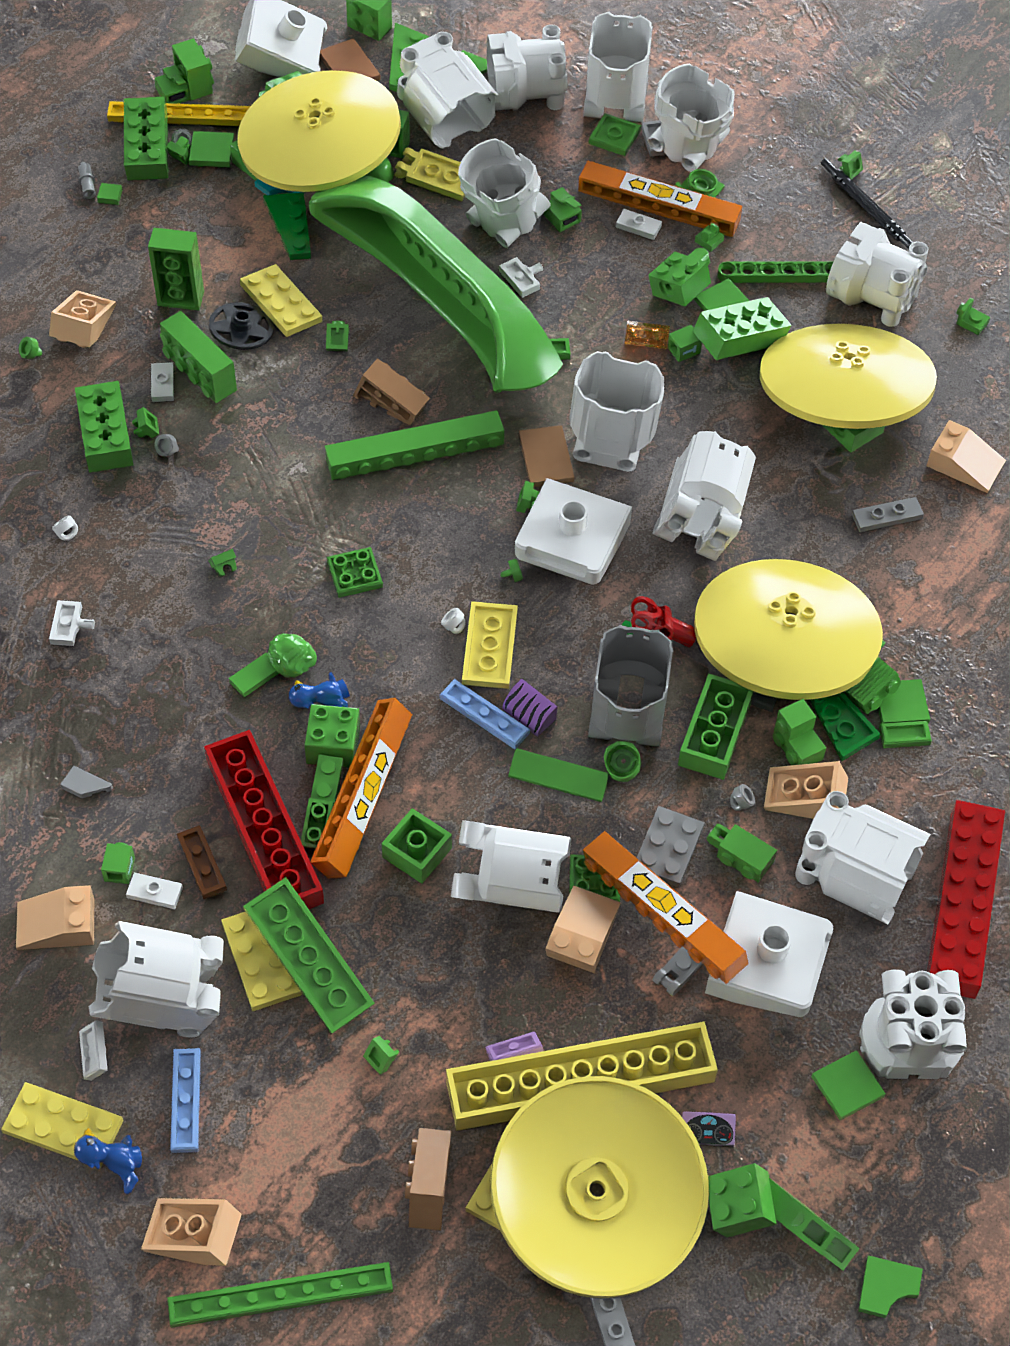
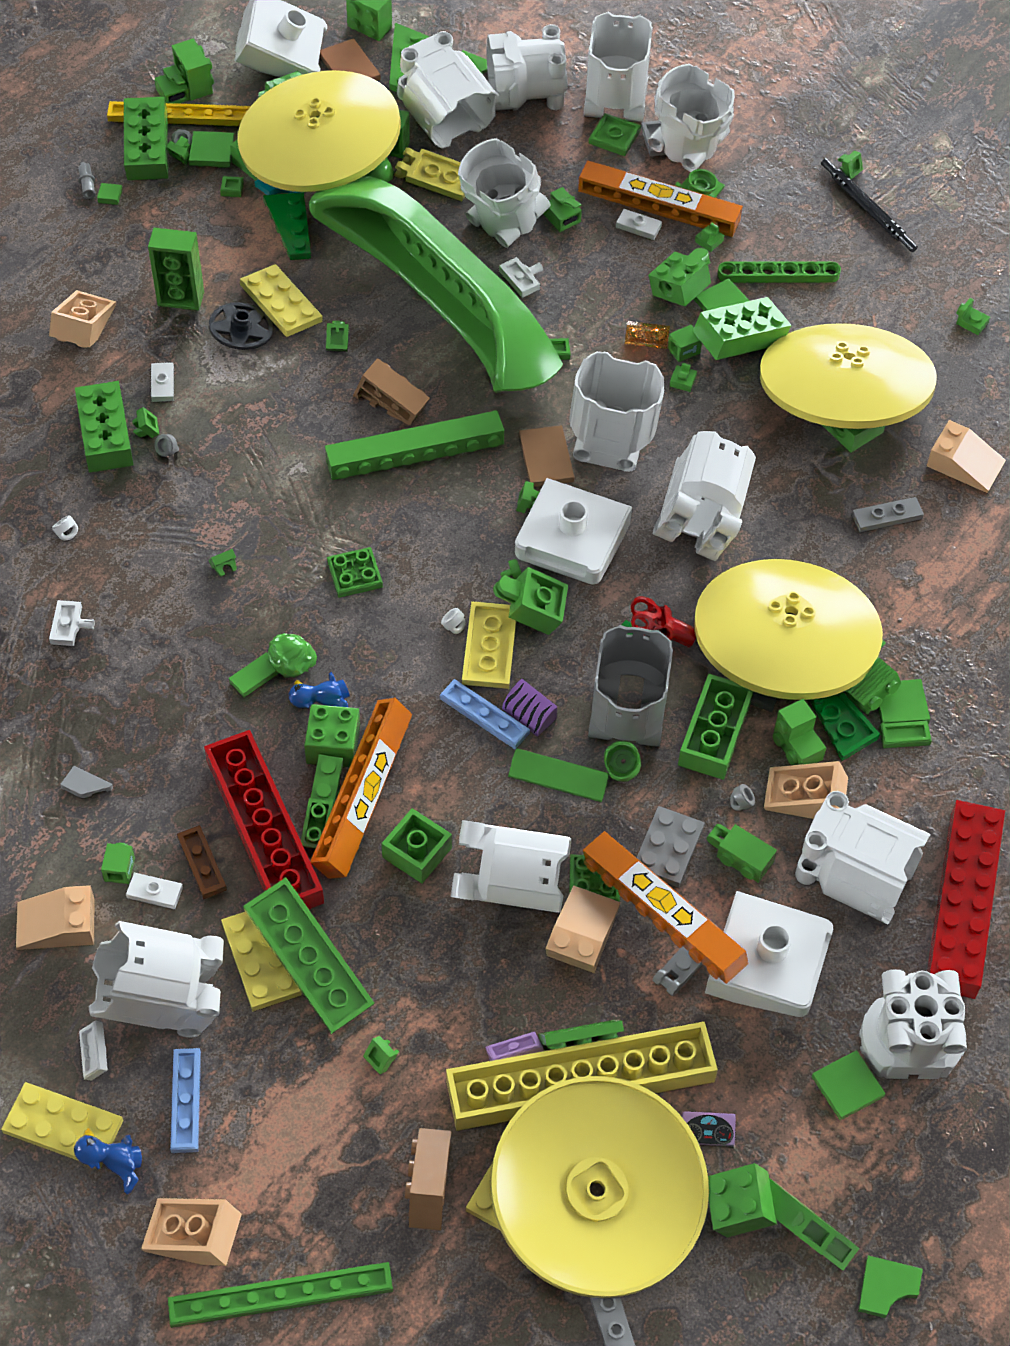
(29, 348): bright green tile -> none
(198, 357): bright green brick -> none
(232, 186): none -> bright green tile
(534, 599): none -> bright green brick
(581, 1034): none -> bright green plate
(683, 377): none -> bright green tile
(878, 273): white piece -> none

